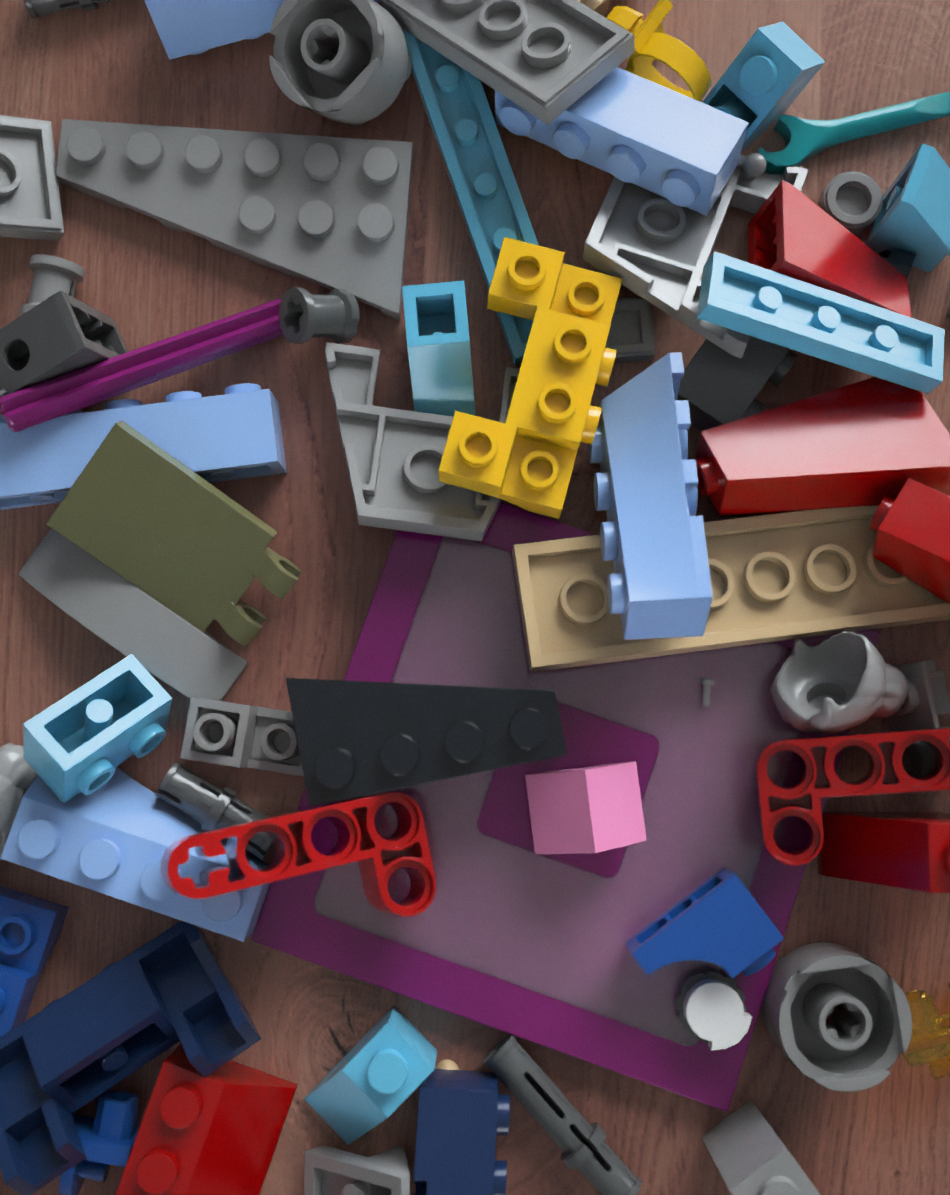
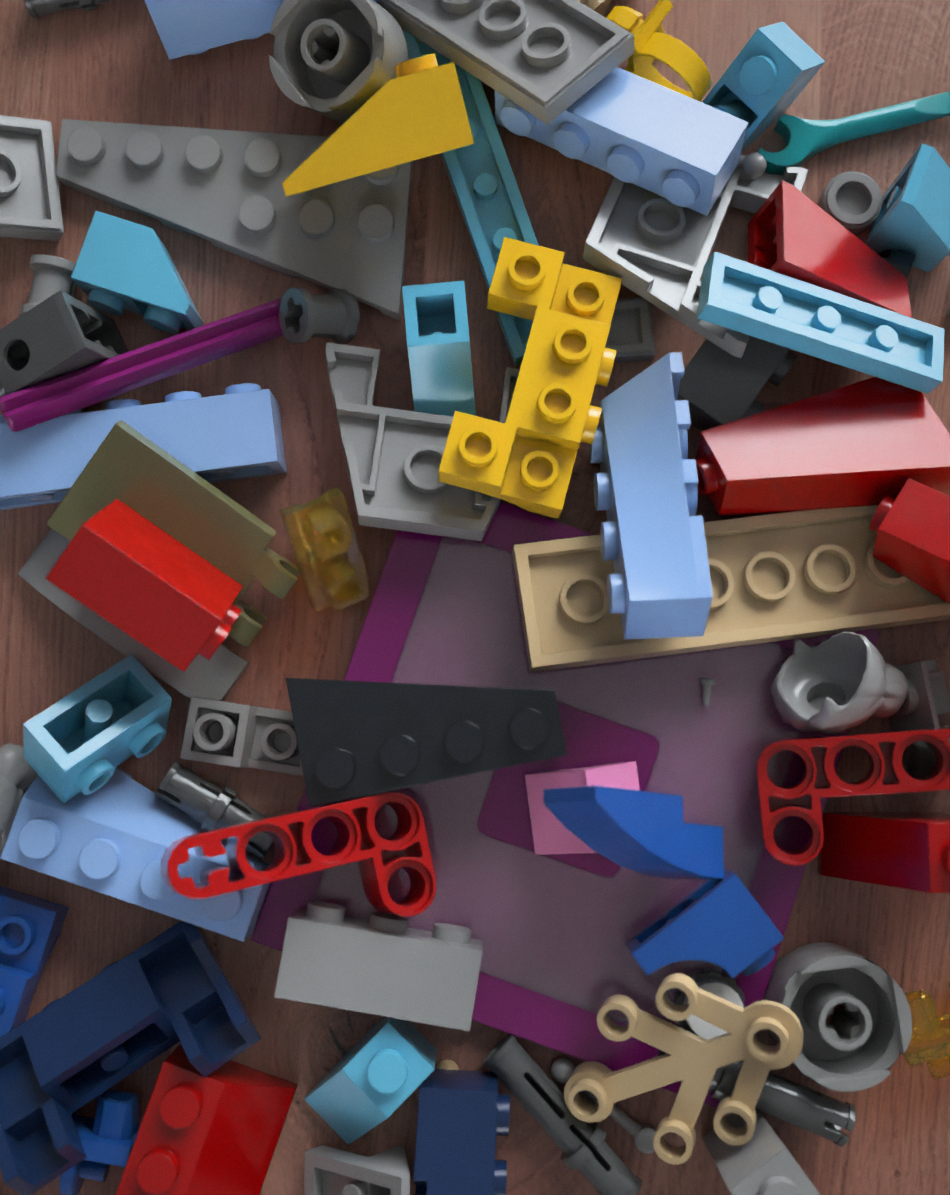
(133, 271): none -> medium azure slope
(148, 585): none -> red brick
(327, 551): none -> clear yellow hips
(380, 966): none -> light grey brick
(400, 123): none -> yellow slope
(640, 831): none -> blue slope
(642, 1134): none -> light grey hinge
(689, 1060): none -> tan plant
(792, 1103): none -> dark grey pin

